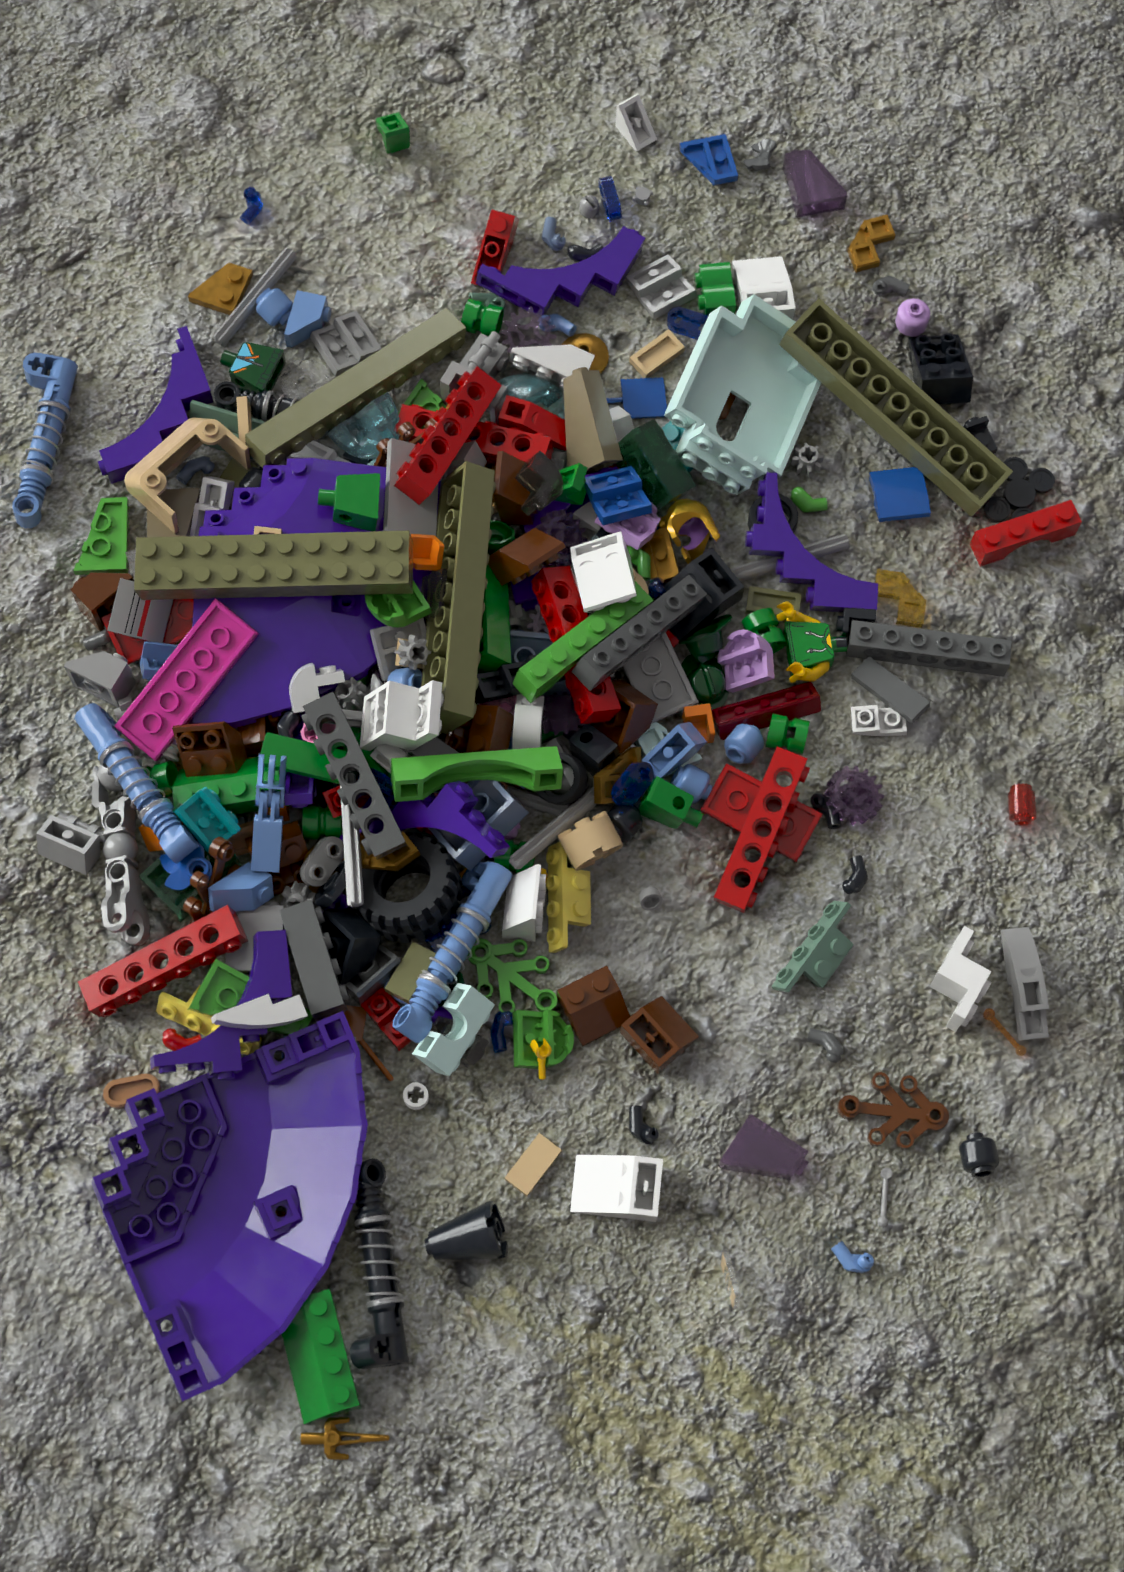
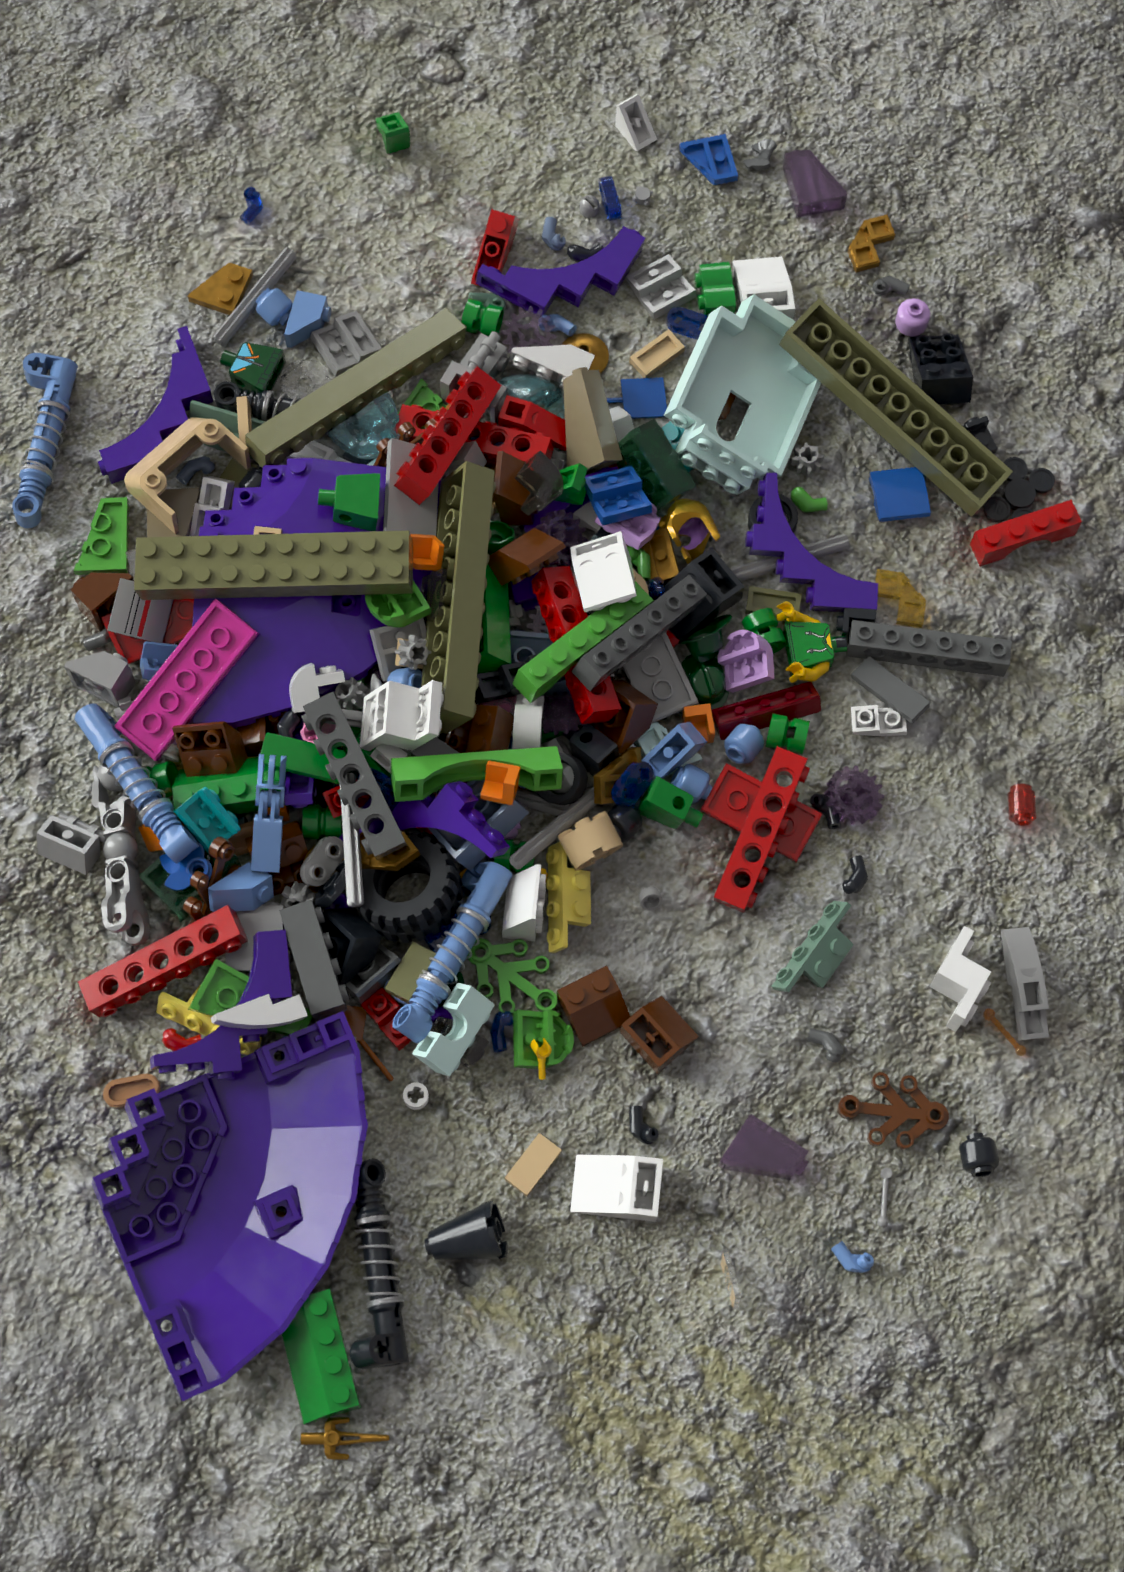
(500, 782): none -> orange panel

